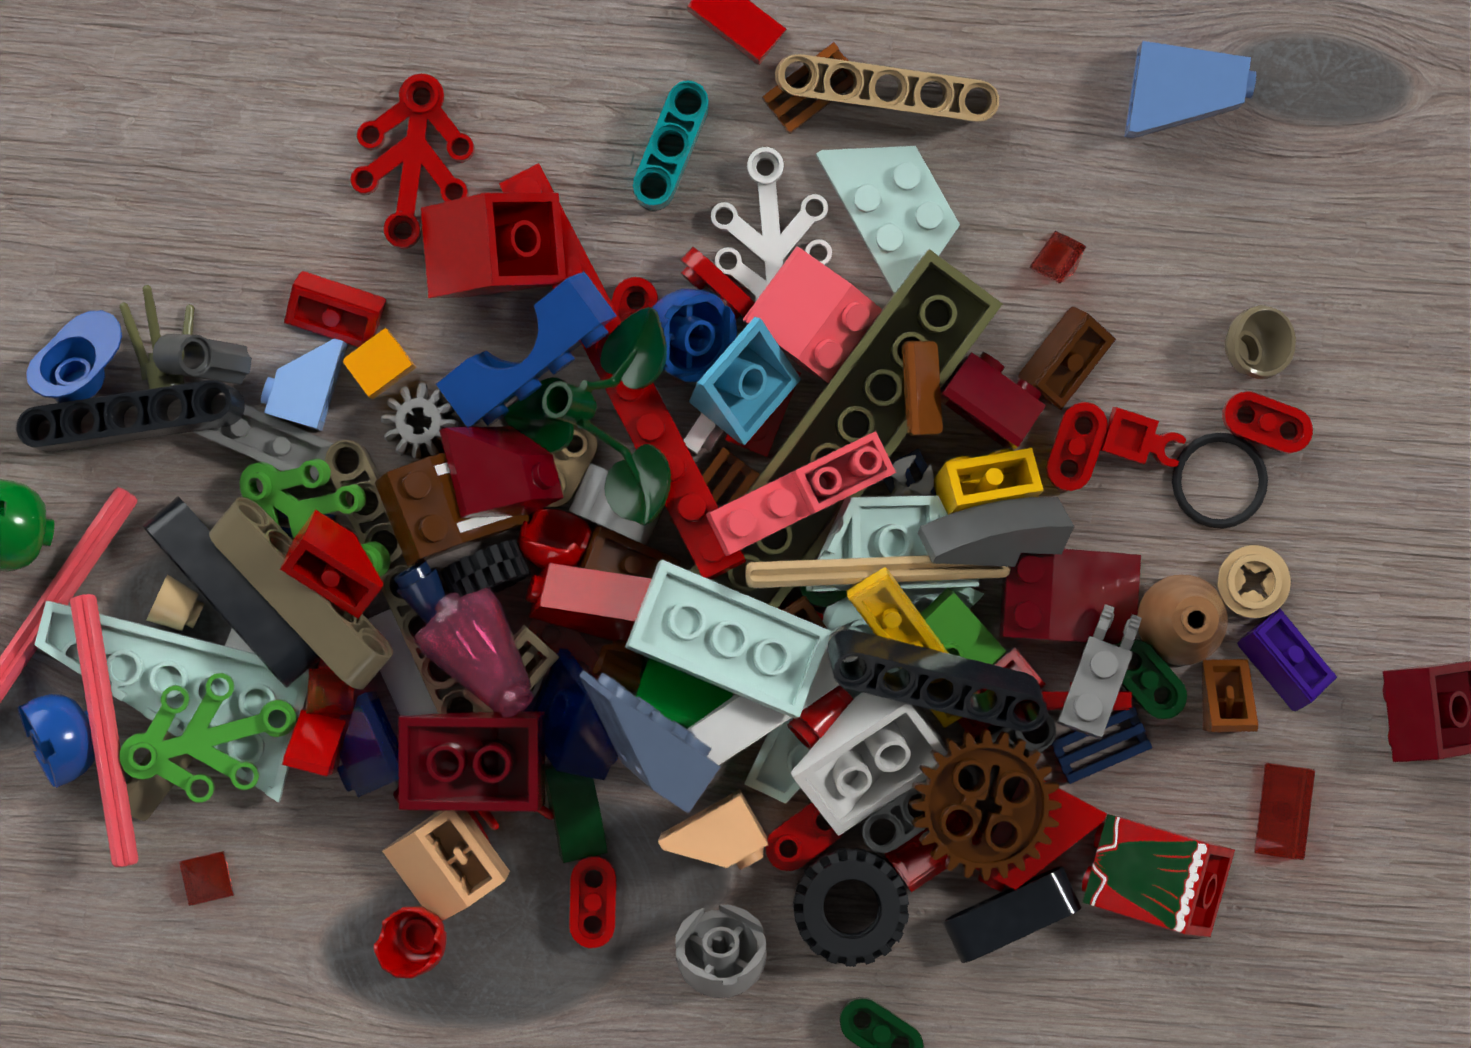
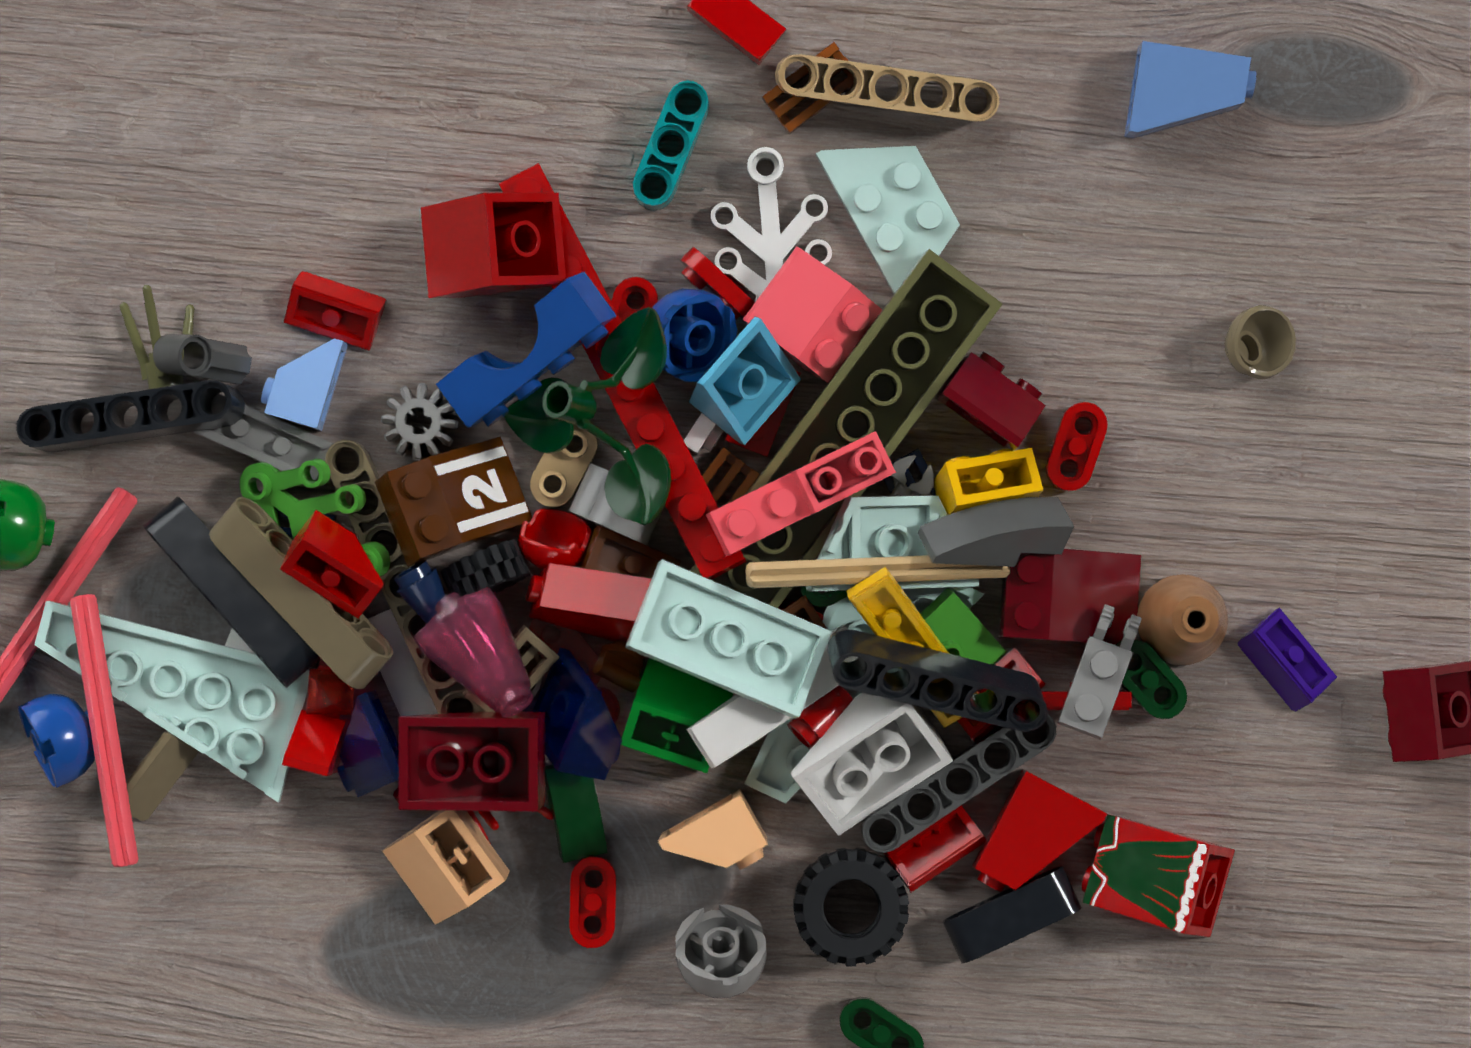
(76, 358): piece -> none
(175, 605): tan hat -> none
(199, 740): bright green plant -> none
(206, 878): clear red slope -> none
(379, 363): light orange panel -> none
(410, 942): red hair -> none
(412, 152): red plant -> none
(499, 471): dark red slope -> none
(652, 745): sand blue slope -> none
(805, 833): red plate -> none
(922, 388): dark orange slope -> none
(1026, 813): reddish brown gear -> none
(1058, 257): clear red slope -> none
(1067, 357): reddish brown slope -> none
(1134, 437): red plate -> none
(1136, 730): dark blue tile -> none
(1228, 696): dark orange slope -> none
(1262, 482): black tyre -> none
(1266, 422): red plate -> none
(1275, 584): tan gear -> none
(1284, 811): clear red slope -> none

